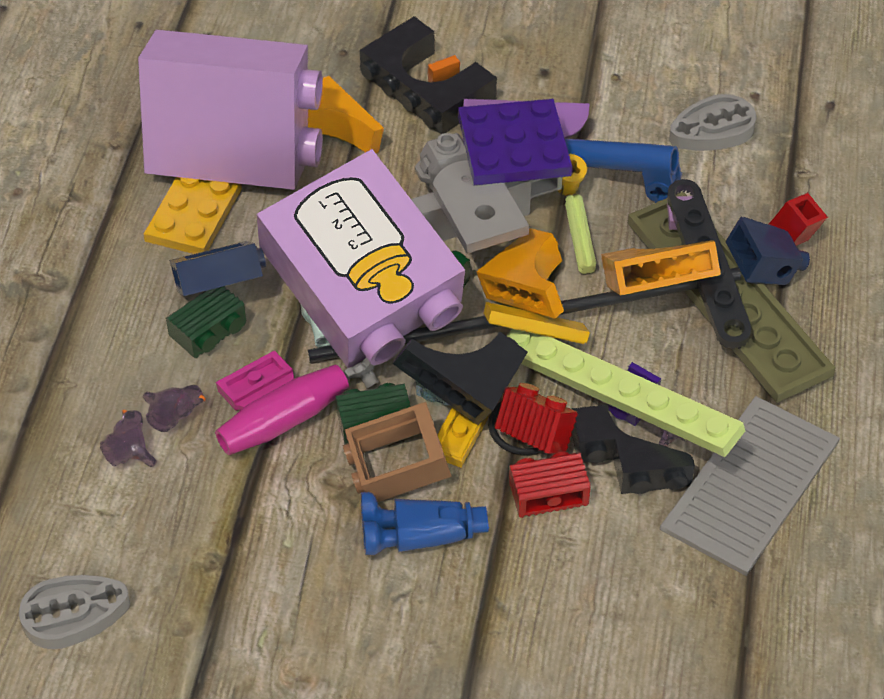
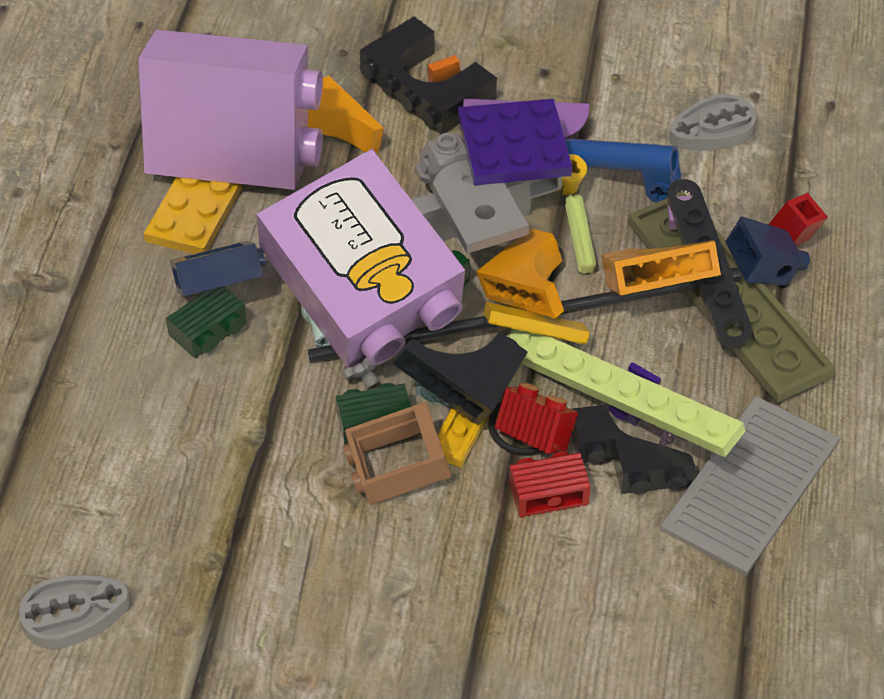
(127, 441): clear purple animal -> none
(171, 405): clear purple animal -> none
(273, 400): dark pink plate -> none
(418, 523): blue piece -> none

